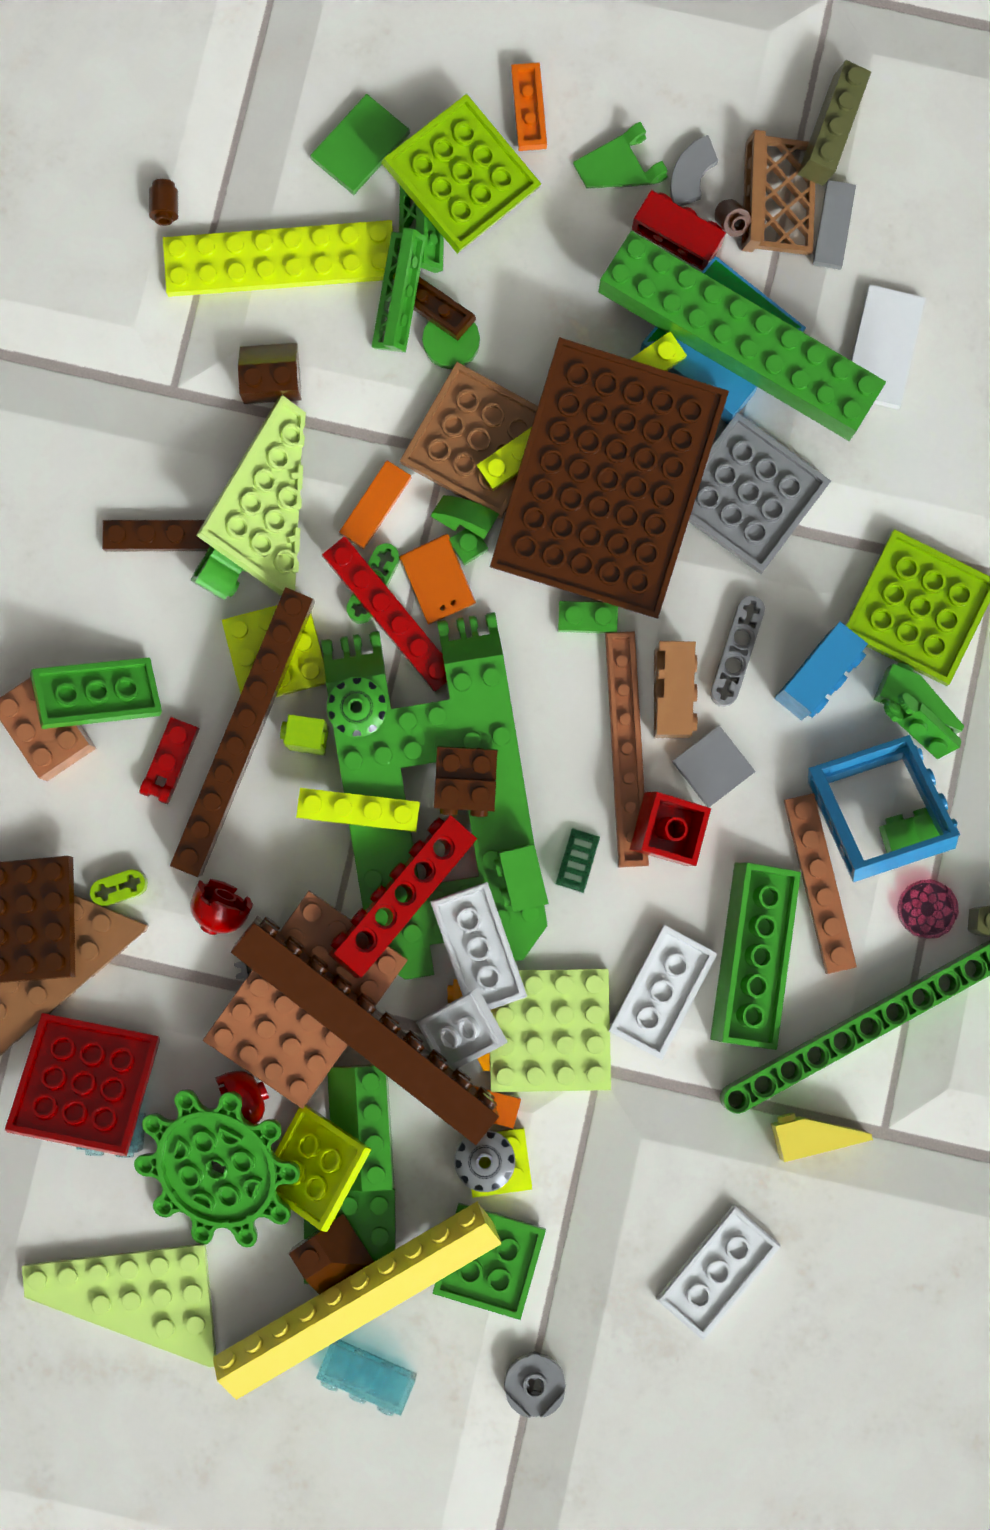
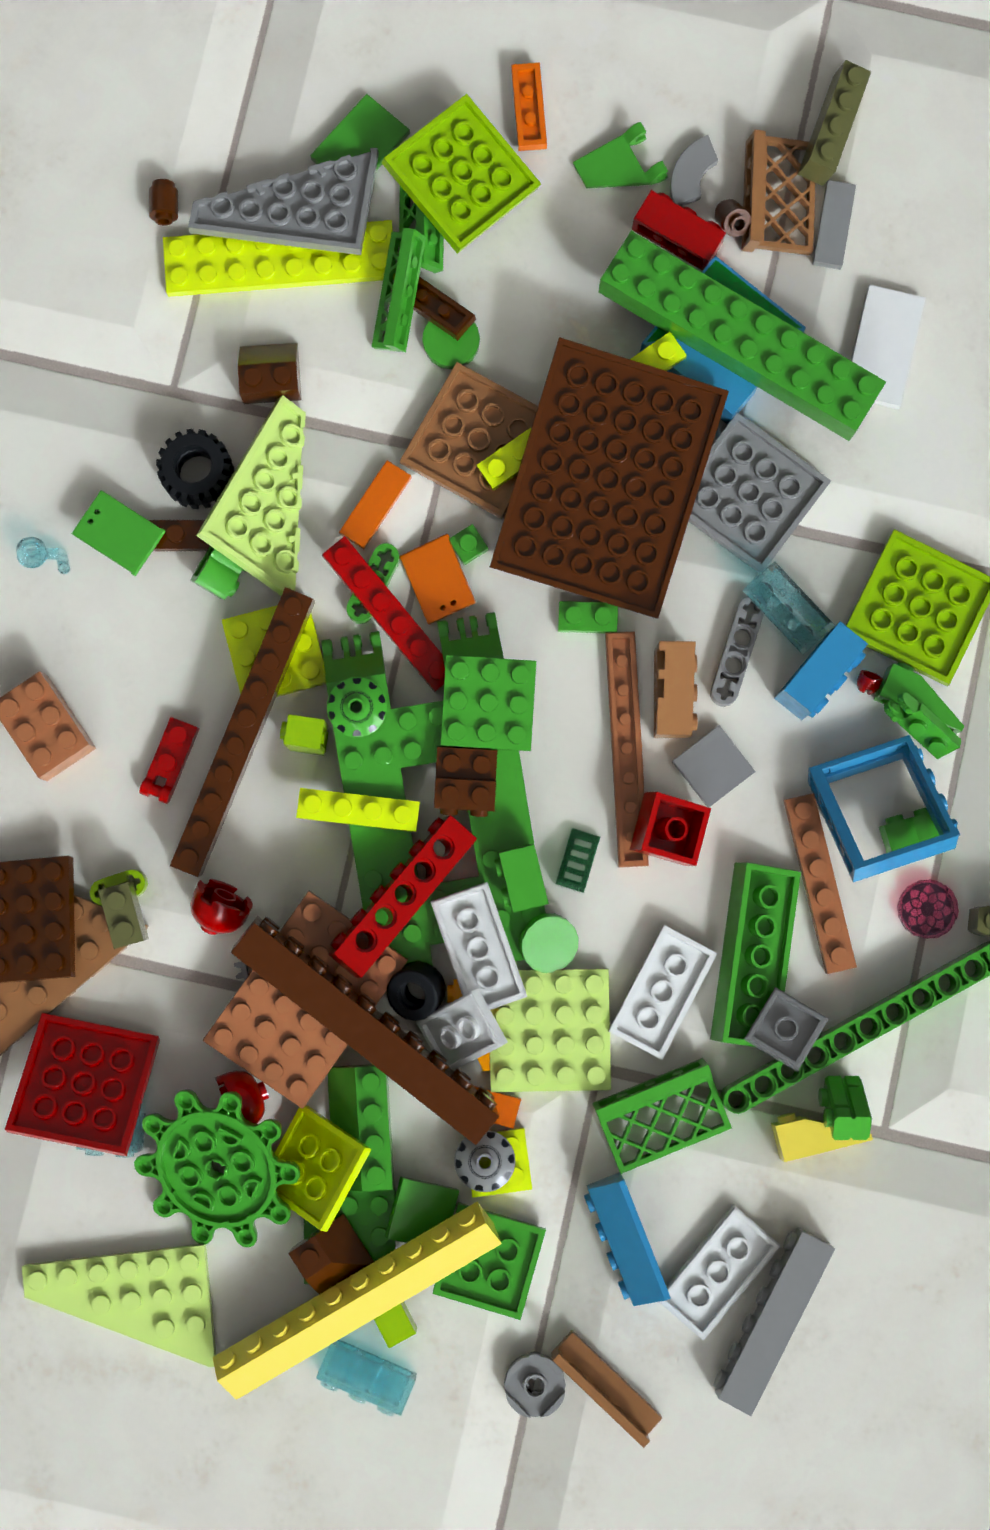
(39, 556): none -> clear light blue plate
(95, 692): bright green plate -> none
(118, 532): none -> bright green container
(123, 914): none -> olive brick
(185, 448): none -> black tyre
(308, 210): none -> light grey wing
(396, 1325): none -> lime brick
(404, 1002): none -> black tyre
(419, 1208): none -> bright green tile
(459, 511): bright green slope -> none
(488, 703): none -> bright green plate
(548, 943): none -> tile
(606, 1387): none -> medium nougat fence
(627, 1240): none -> dark azure slope
(658, 1090): none -> bright green fence
(773, 1321): none -> light grey brick
(786, 1029): none -> light grey tile
(788, 607): none -> clear light blue brick
(845, 1108): none -> bright green brick
(868, 681): none -> red hinge

